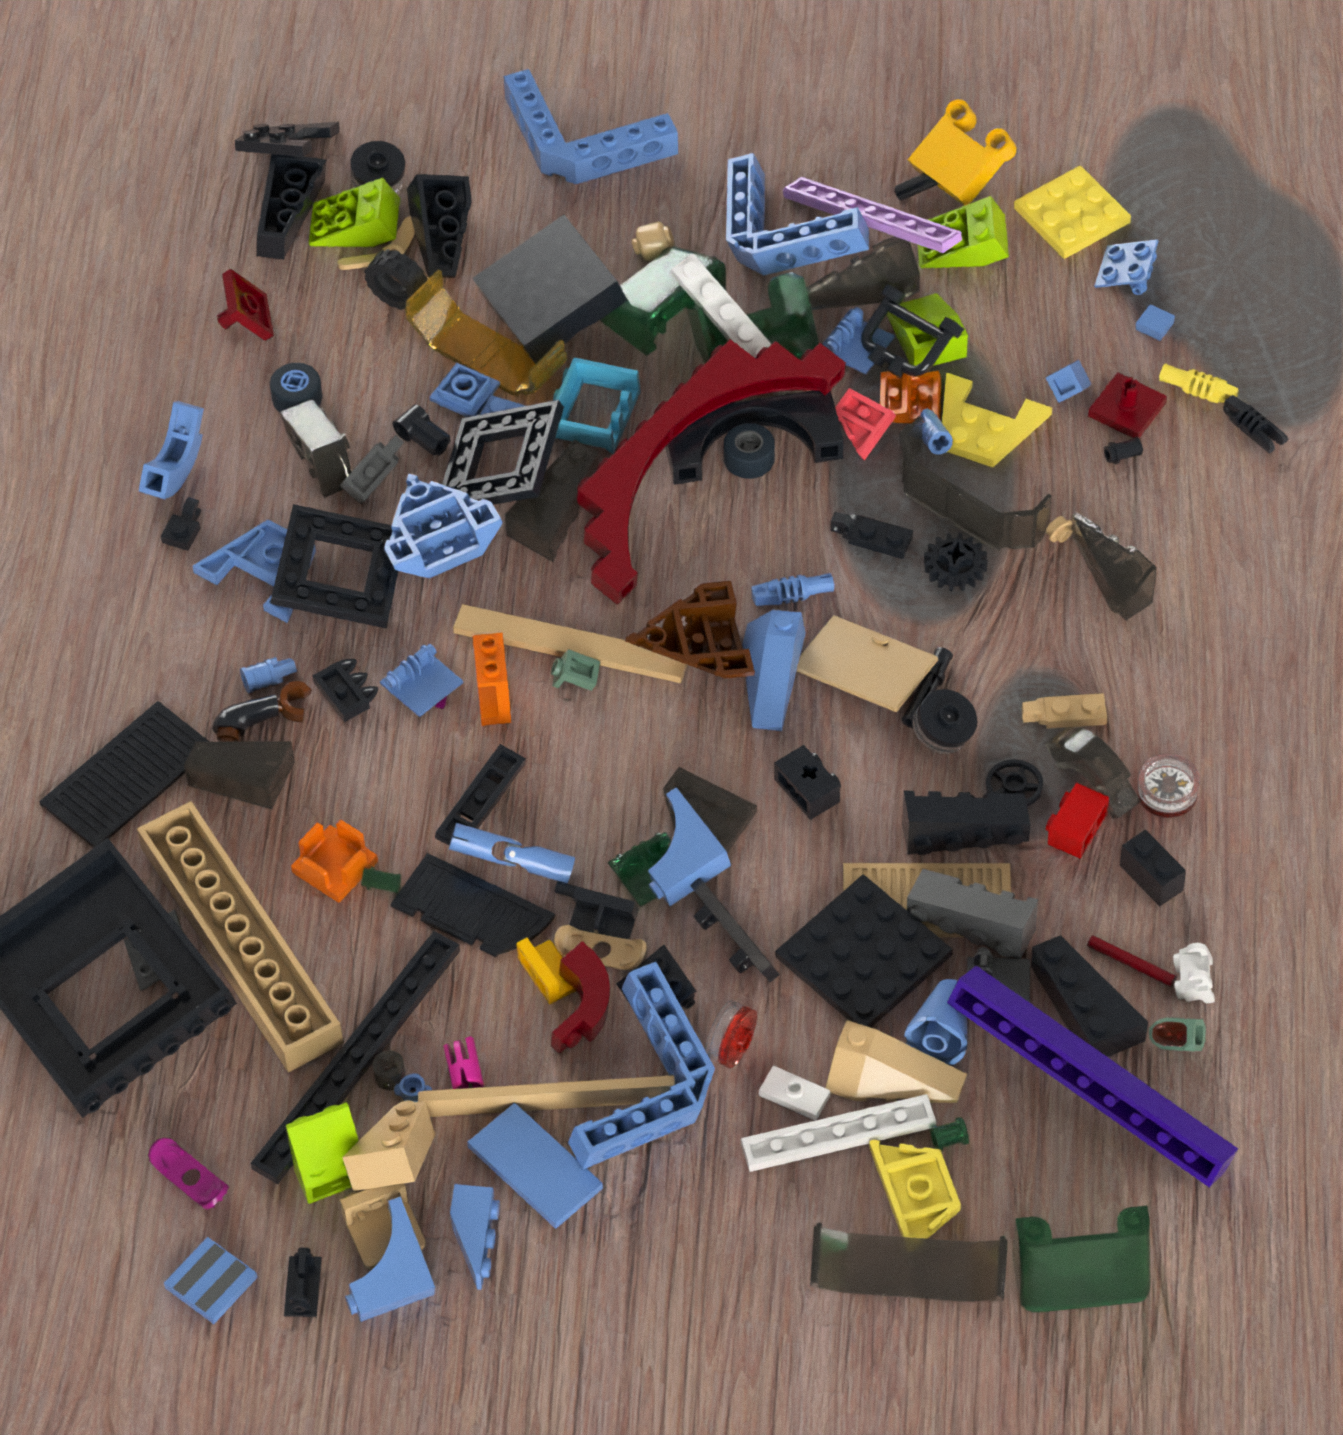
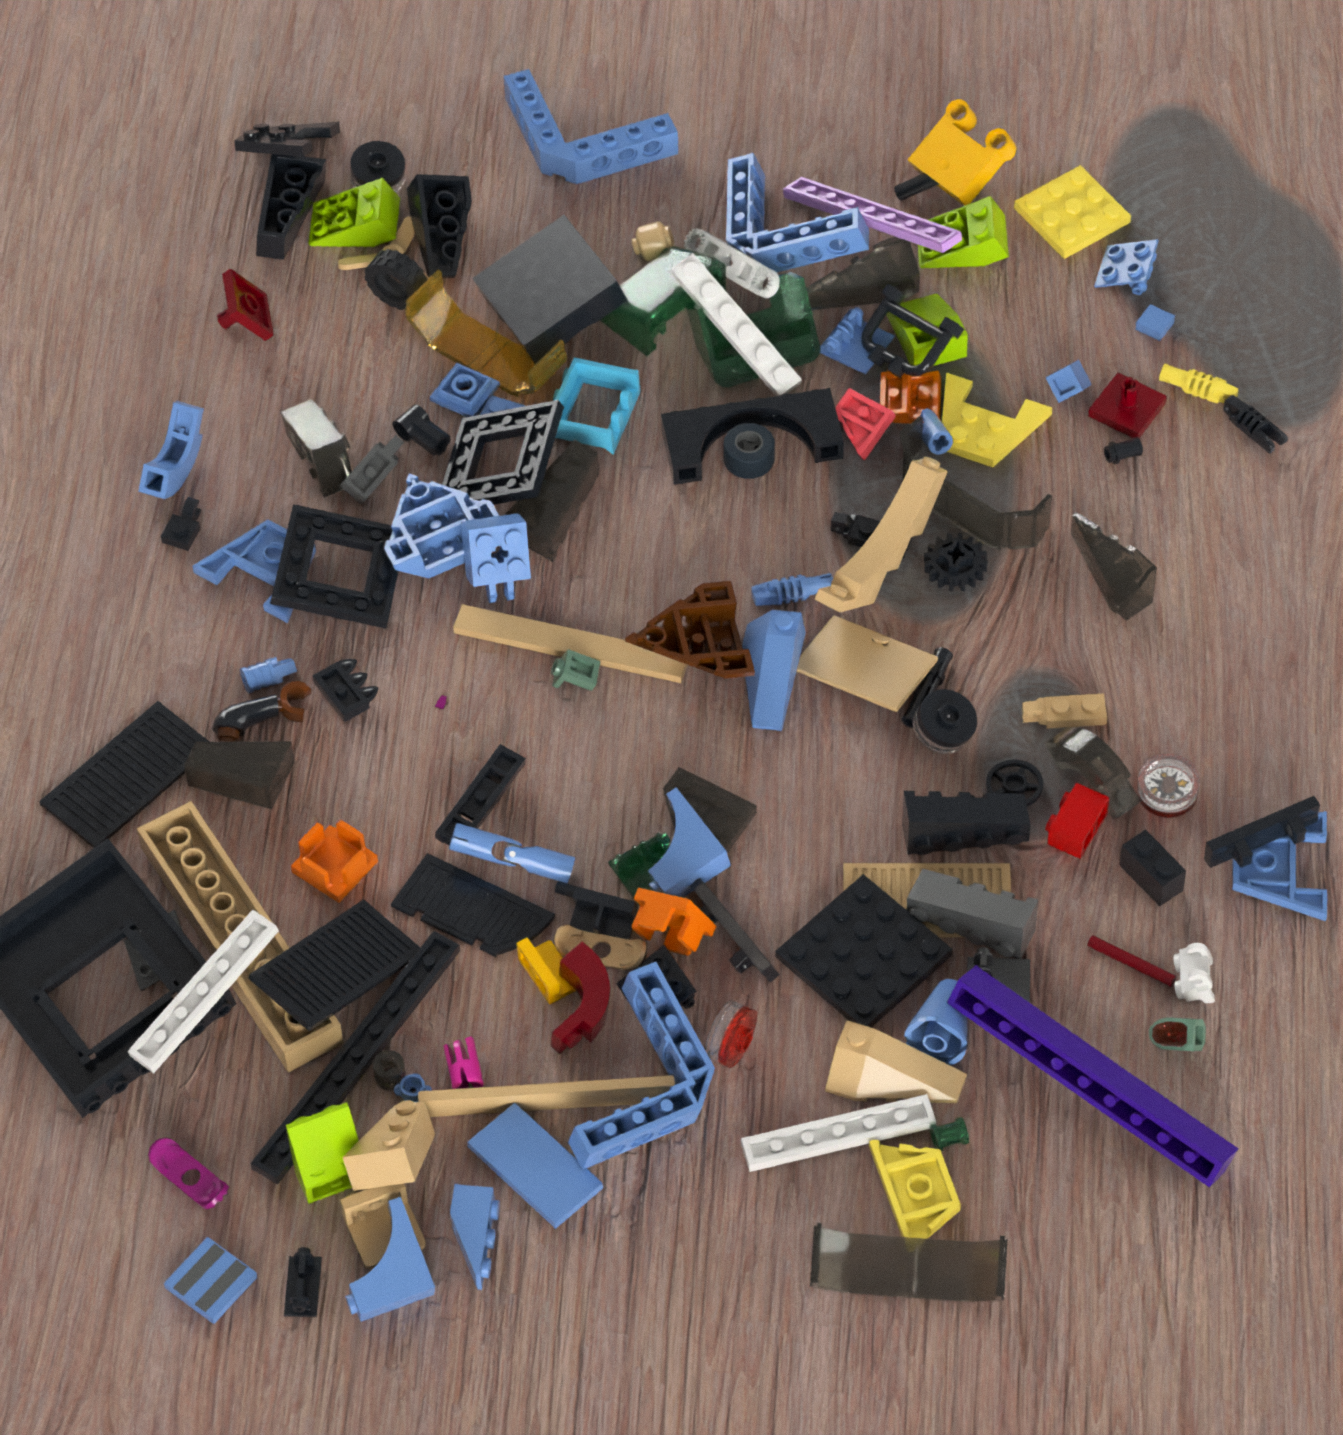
(203, 991): none -> white plate
(294, 385): black wheel -> none
(335, 965): none -> black window
(381, 880): clear green pin -> none
(421, 681): medium blue hinge -> none
(492, 679): orange panel -> none
(506, 565): none -> medium blue hinge
(680, 914): none -> orange panel
(723, 379): dark red arch -> none
(744, 269): none -> white piece
(794, 1093): white plate -> none
(807, 781): black brick -> none
(862, 576): none -> tan arch
(1059, 529): tan plate -> none
(1084, 1268): clear green windscreen -> none
(1086, 1000): black wedge -> none
(1240, 842): none -> black hinge
(1273, 874): none -> medium blue wing

